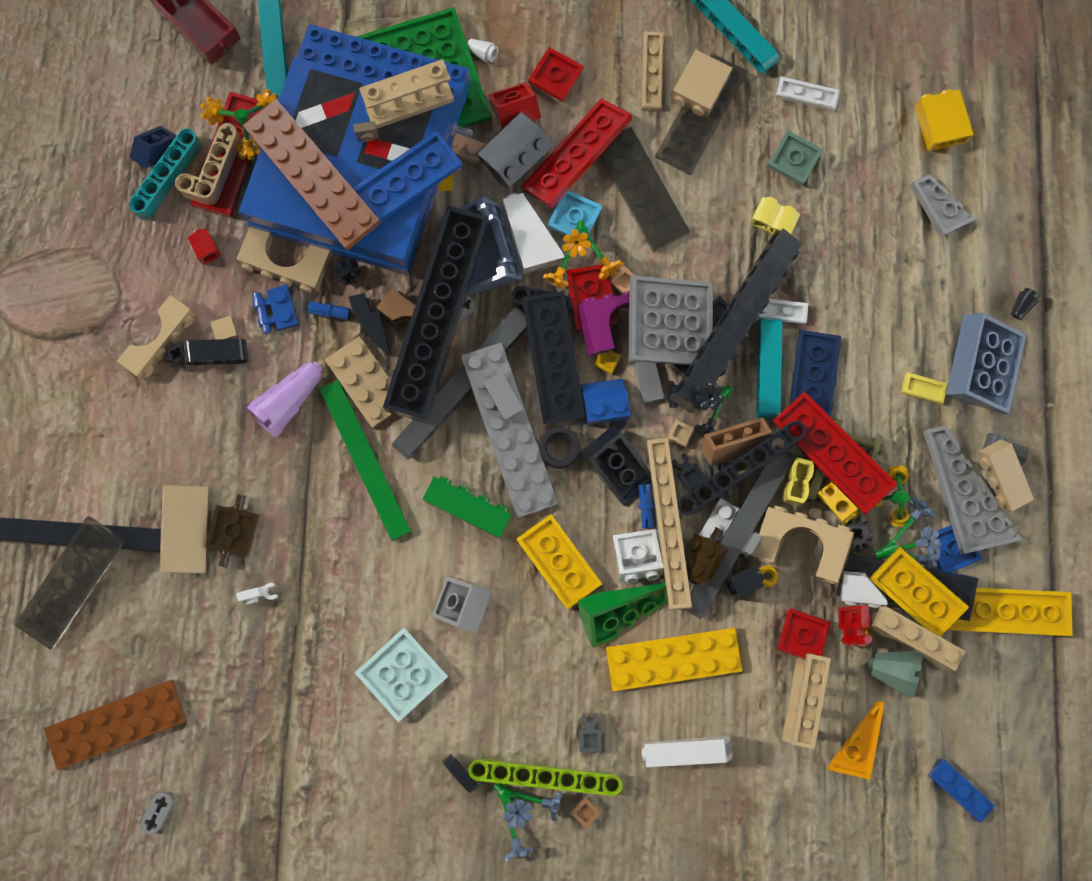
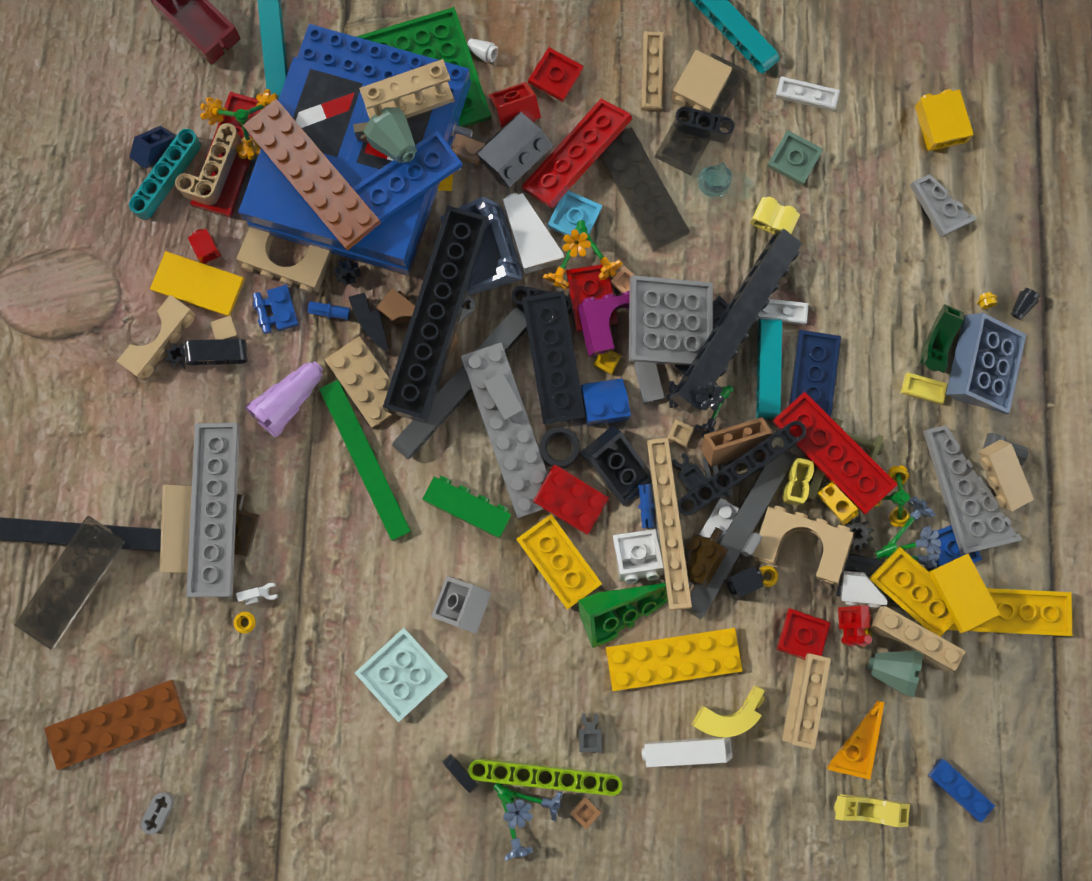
(197, 284): none -> yellow tile
(213, 510): none -> light grey plate
(238, 622): none -> yellow plate
(391, 135): none -> sand green cone
(570, 499): none -> red plate
(713, 121): none -> black beam
(715, 180): none -> clear light blue hair
(732, 724): none -> light yellow arch
(871, 810): none -> light yellow arch
(940, 338): none -> dark green arch
(964, 593): none -> yellow tile
(987, 300): none -> yellow plate

